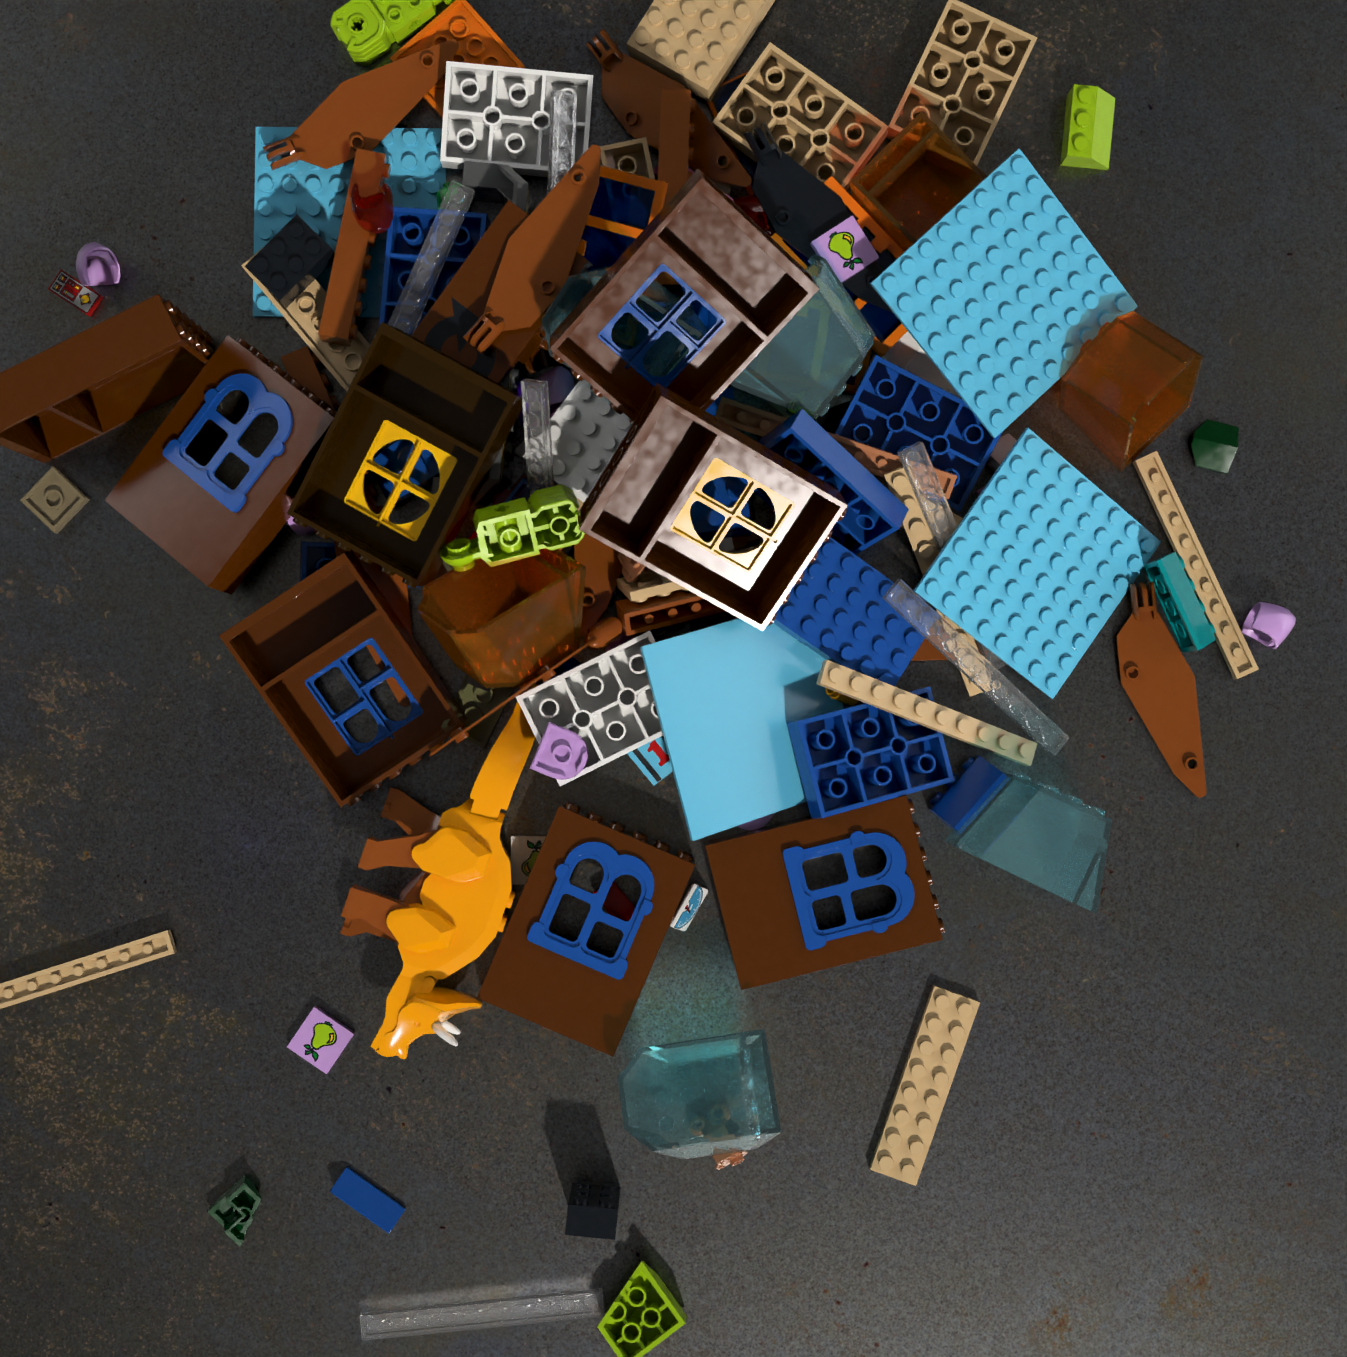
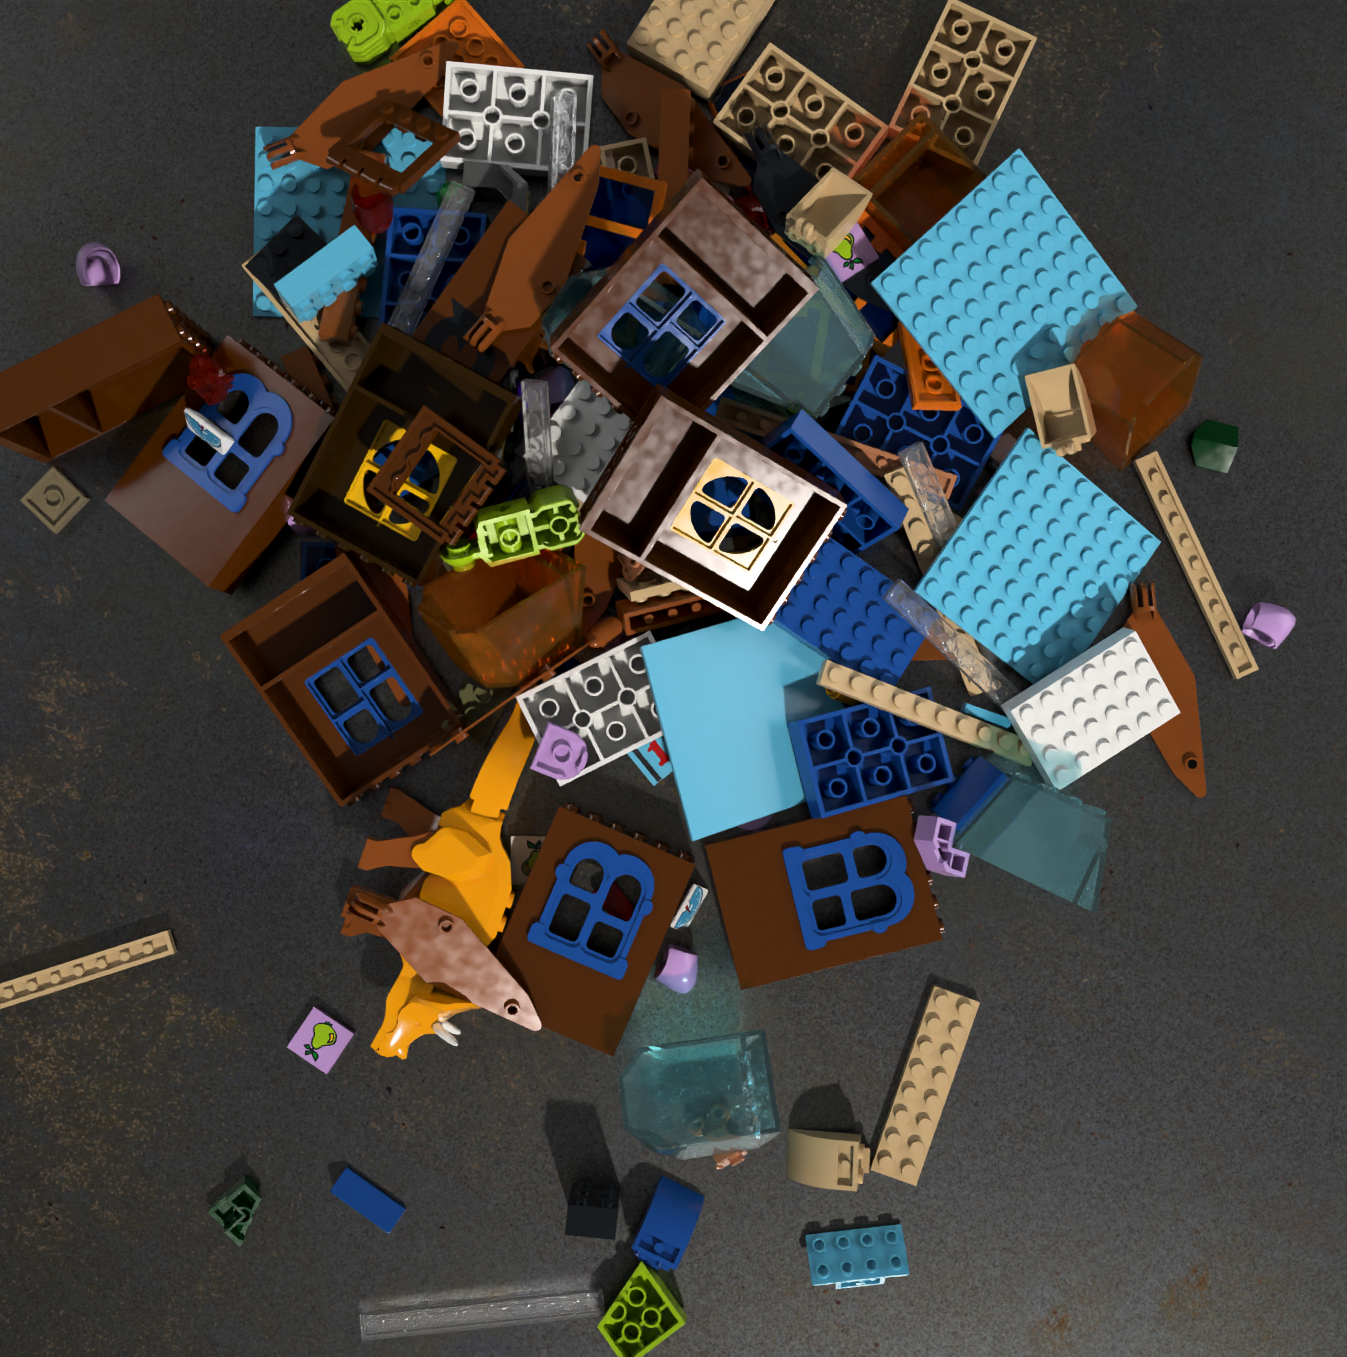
(74, 293): tile -> none
(208, 431): none -> white slope
(209, 379): none -> clear red plate
(327, 274): none -> medium azure brick
(378, 174): none -> reddish brown hinge
(408, 454): none -> reddish brown hinge
(447, 955): none -> wing
(667, 1225): none -> blue piece
(677, 969): none -> lavender piece
(827, 213): none -> tan piece
(827, 1159): none -> tan piece
(857, 1256): none -> medium azure bracket
(925, 382): none -> orange tile
(934, 843): none -> lavender brick
(985, 715): none -> medium azure tile
(1061, 409): none -> tan piece
(1087, 128): lime slope -> none
(1091, 708): none -> white brick
(1180, 603): teal slope -> none

